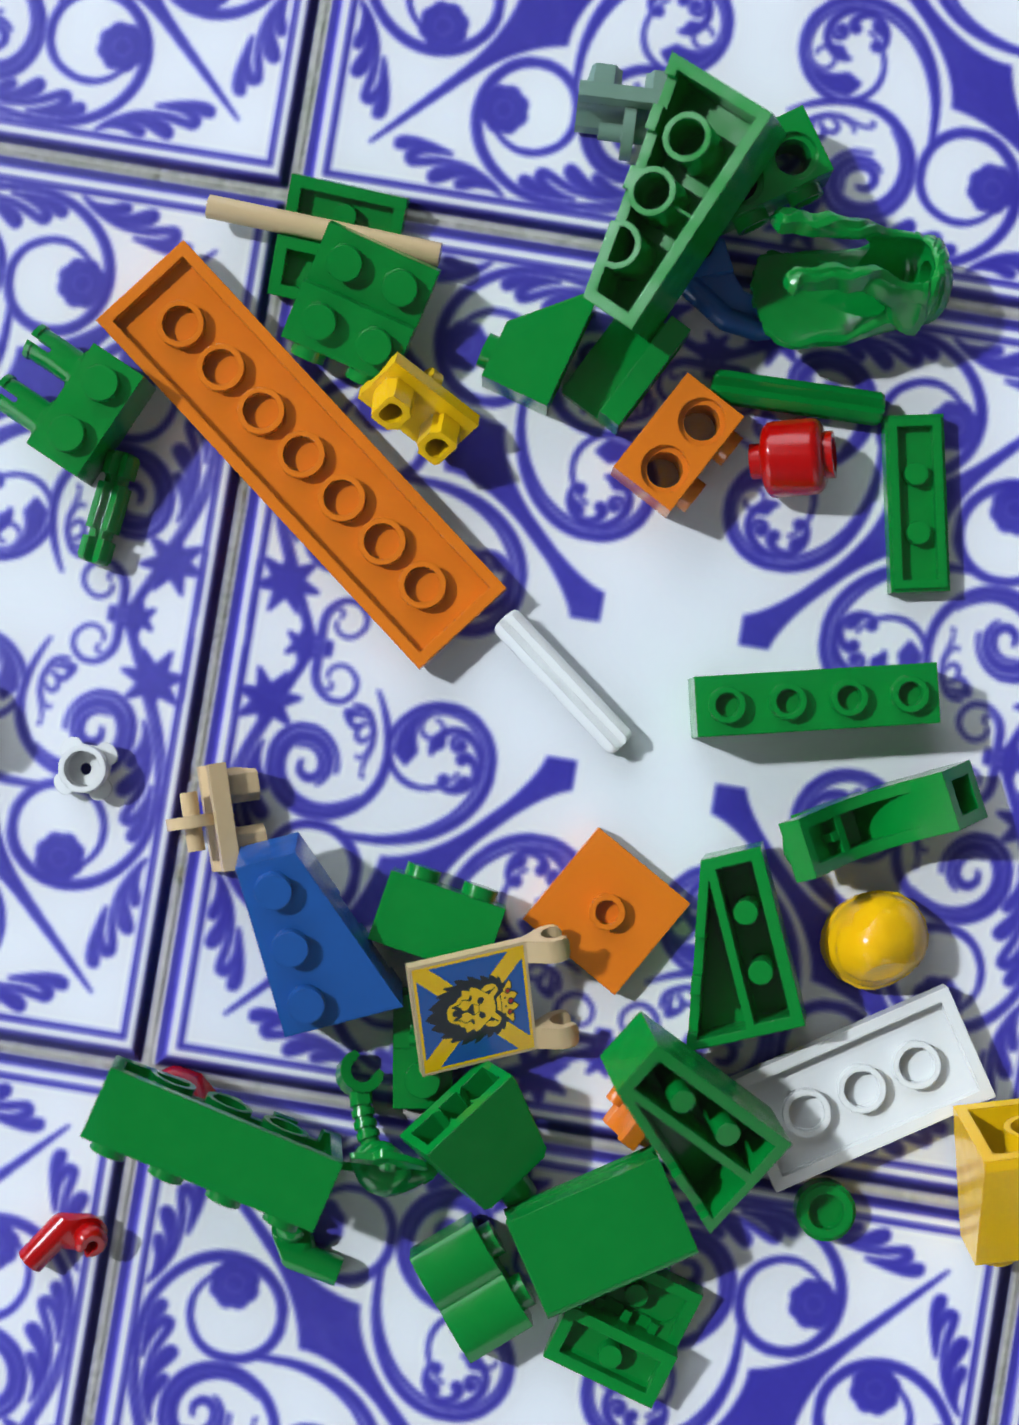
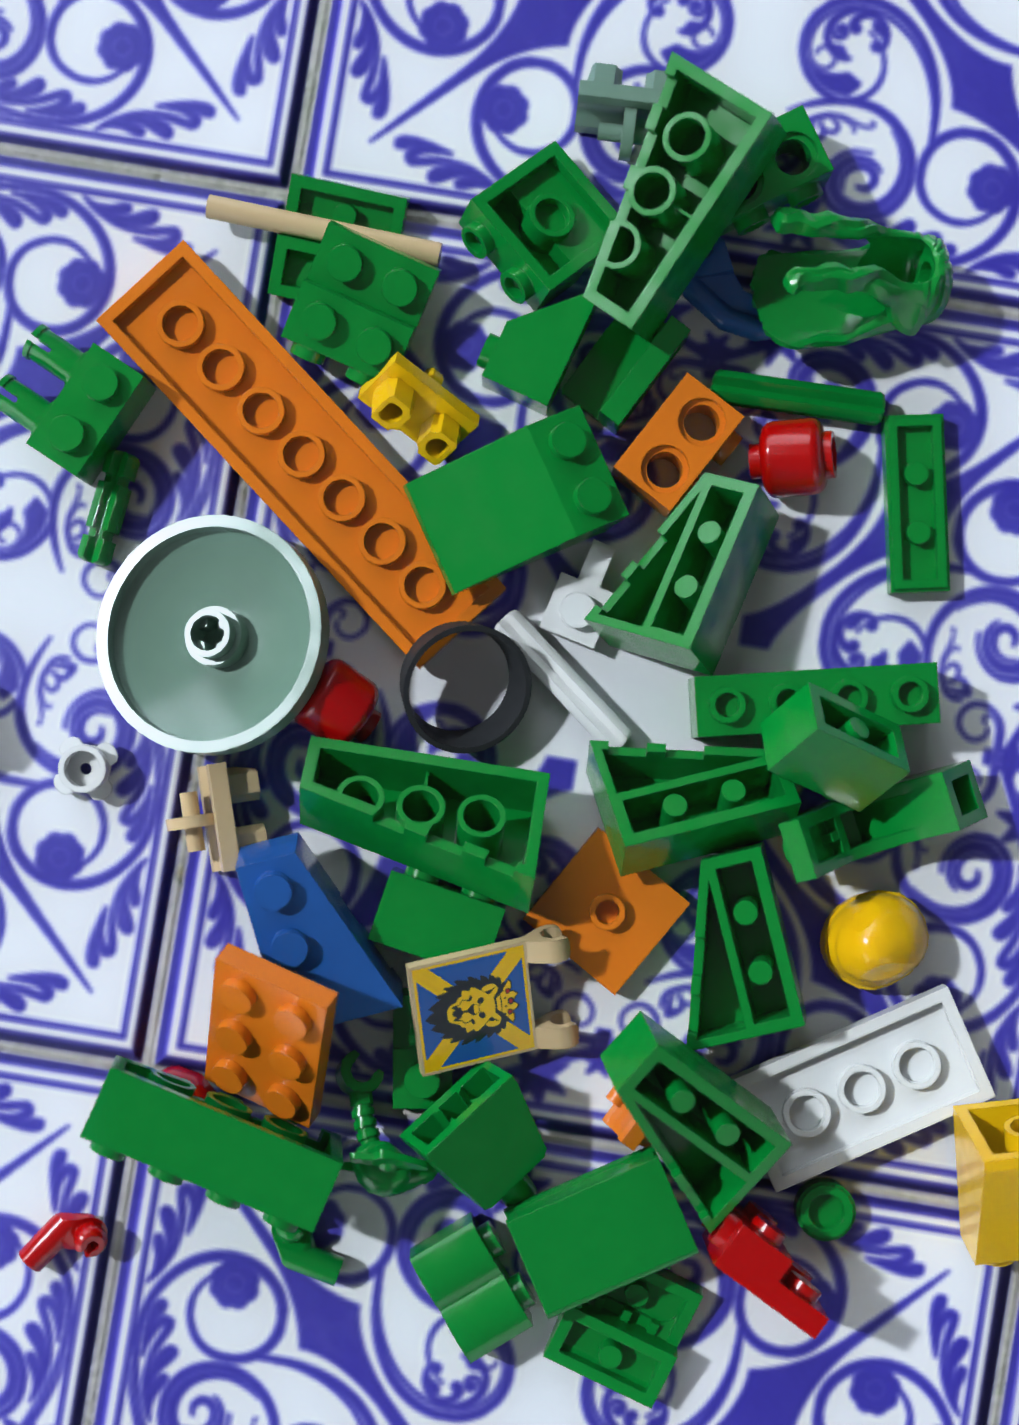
(212, 635): none -> sand green dish
(269, 1035): none -> orange plate
(341, 704): none -> red head
(431, 813): none -> green wedge
(495, 727): none -> black tyre
(516, 500): none -> green slope
(538, 226): none -> green plate
(576, 597): none -> white plate
(683, 802): none -> green wedge
(693, 578): none -> wedge
(753, 1254): none -> red plate
(834, 747): none -> green brick

